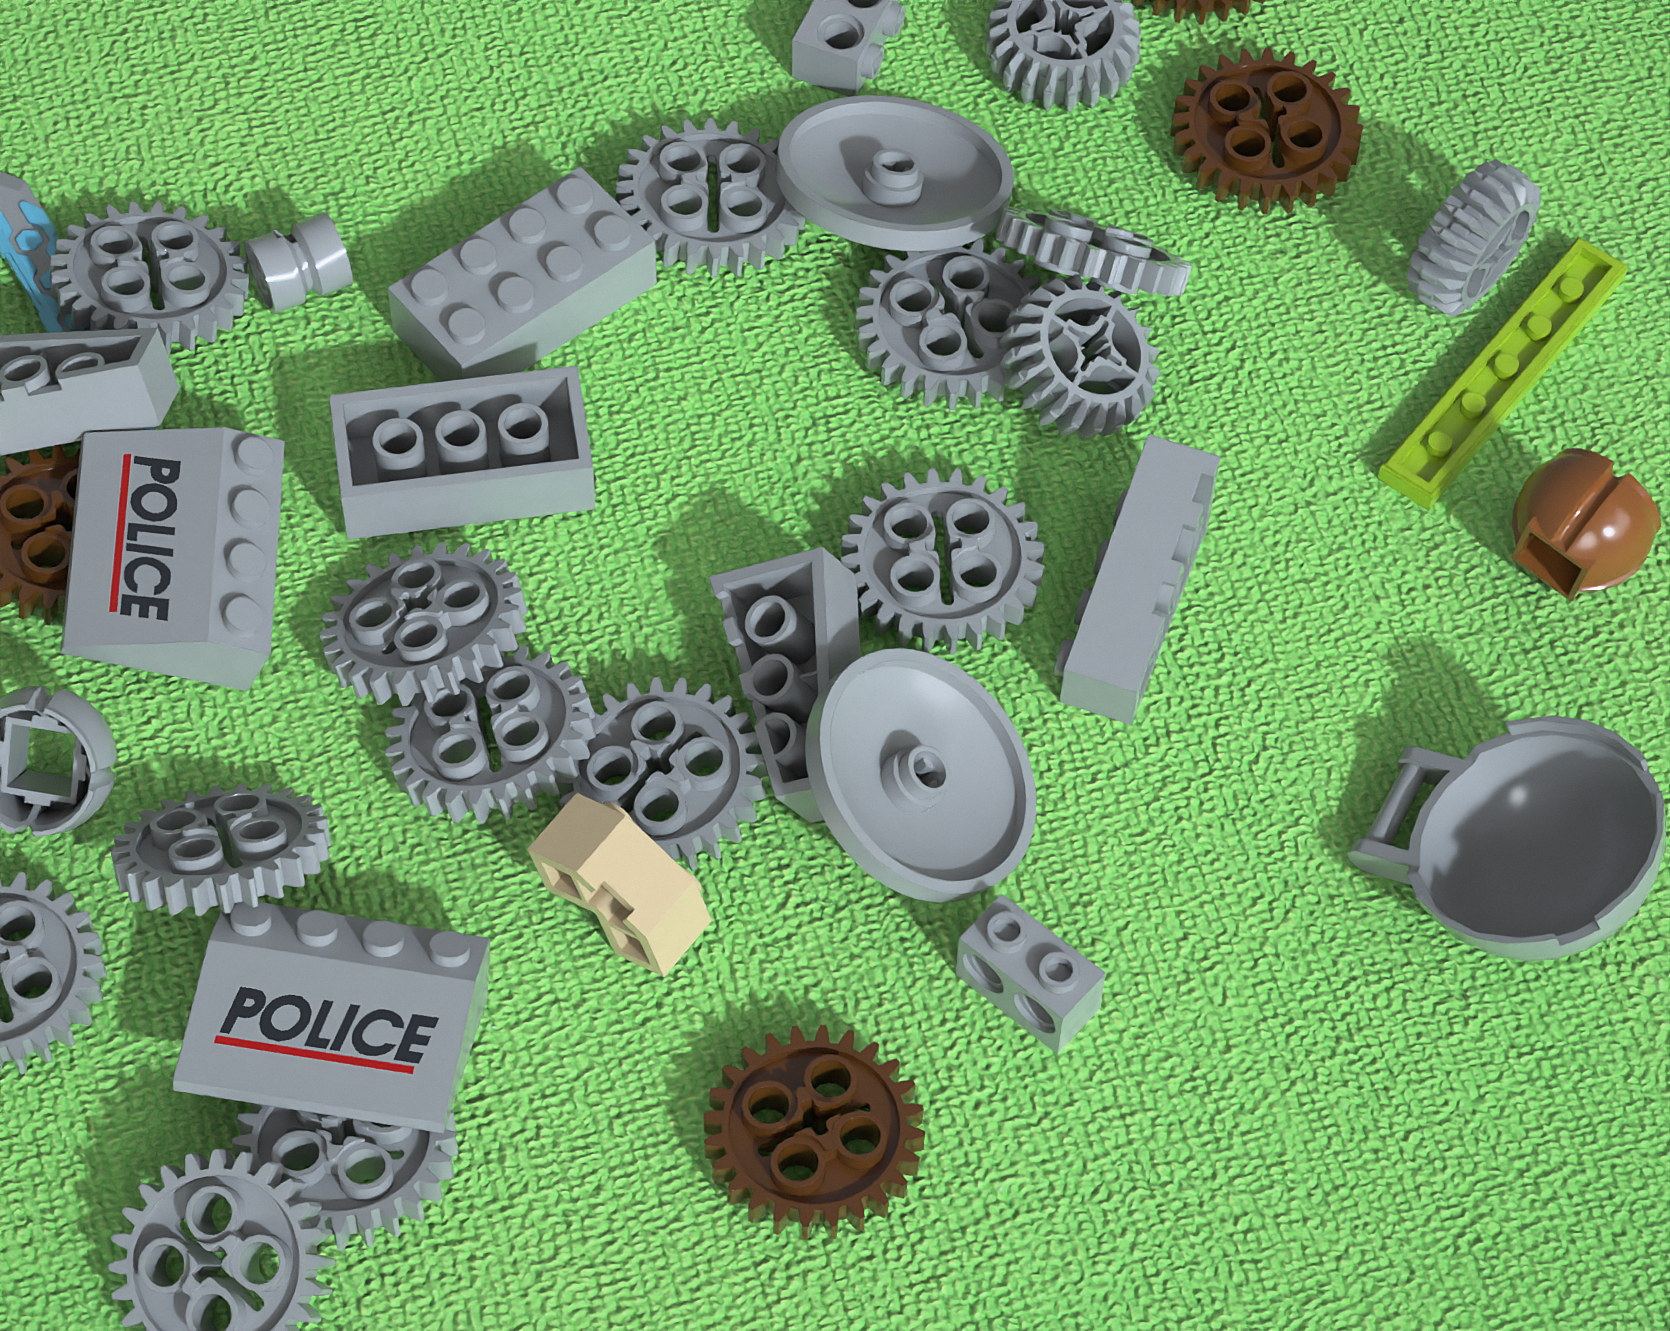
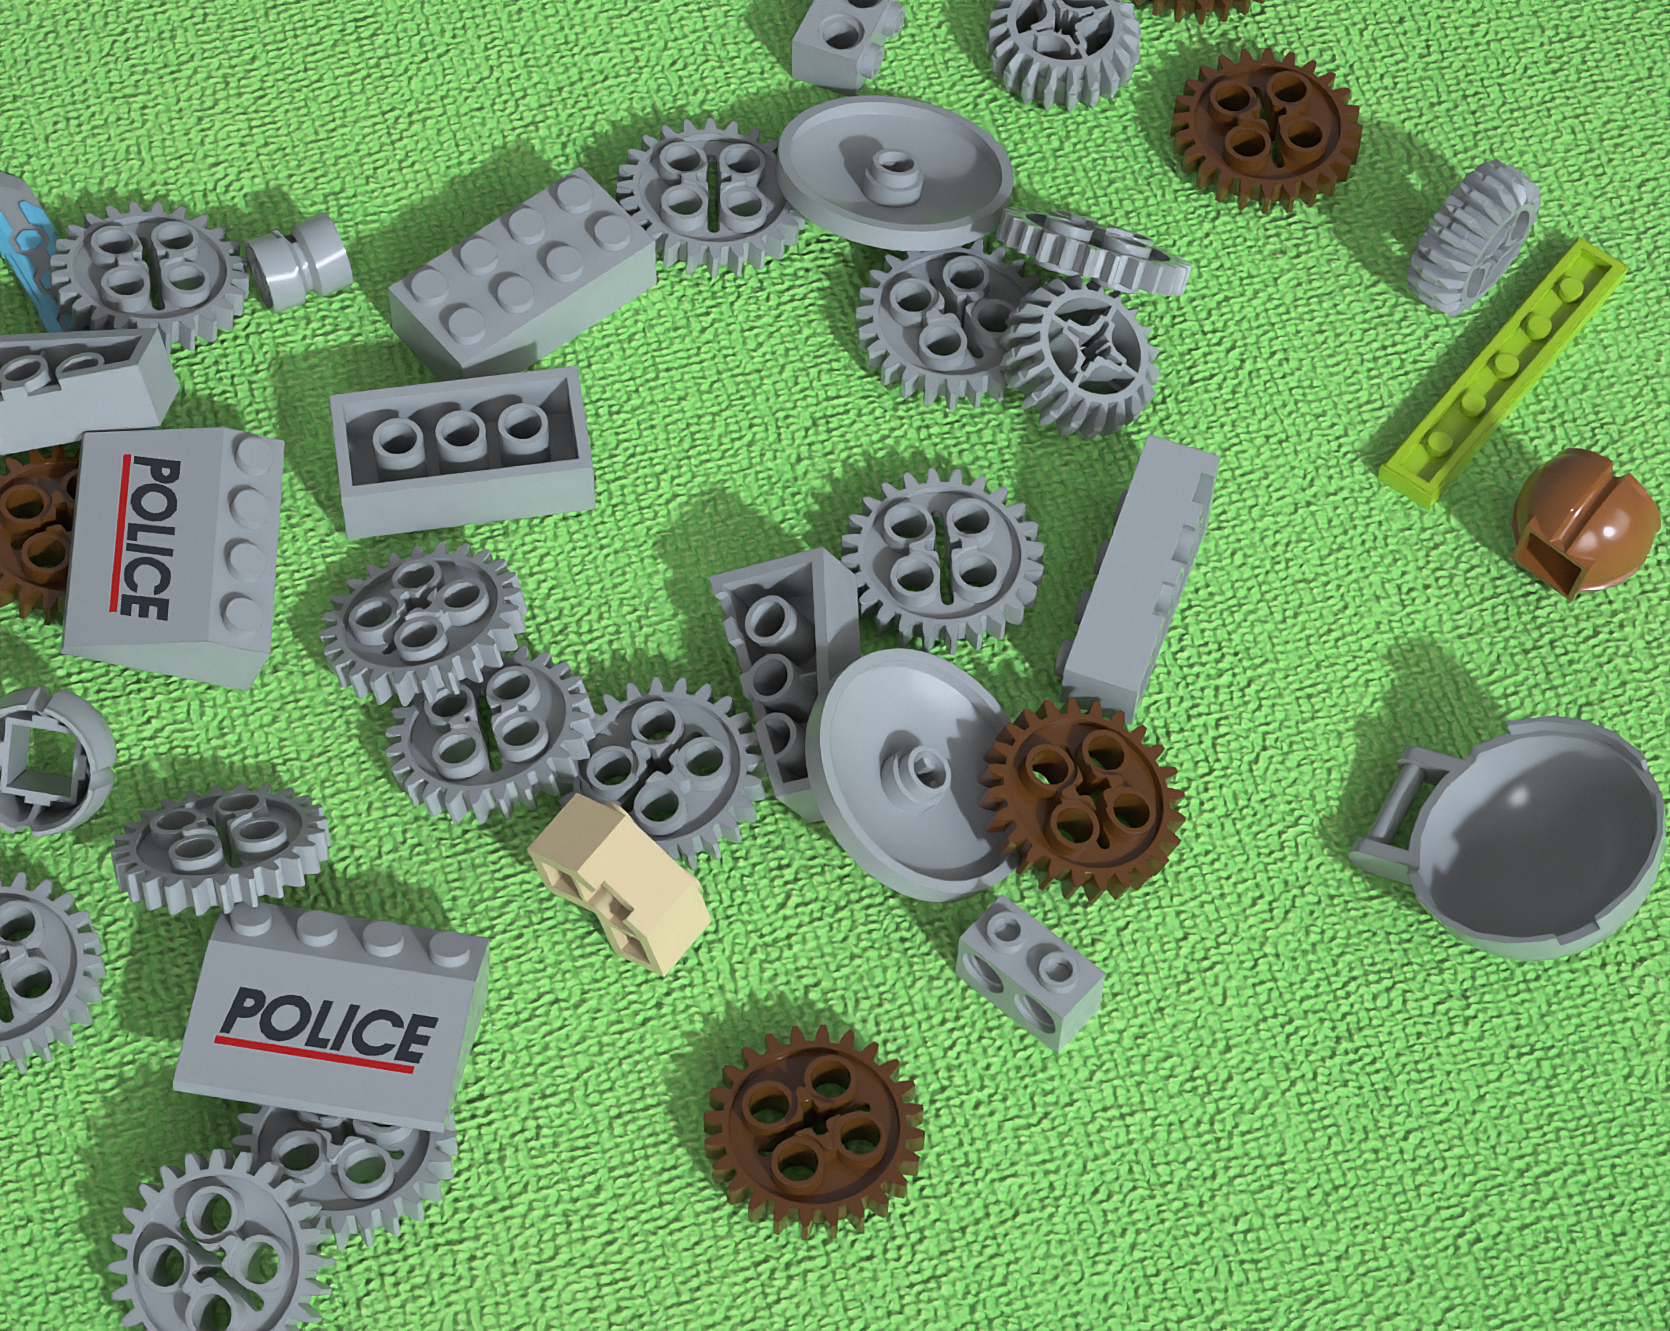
(1081, 800): none -> reddish brown gear

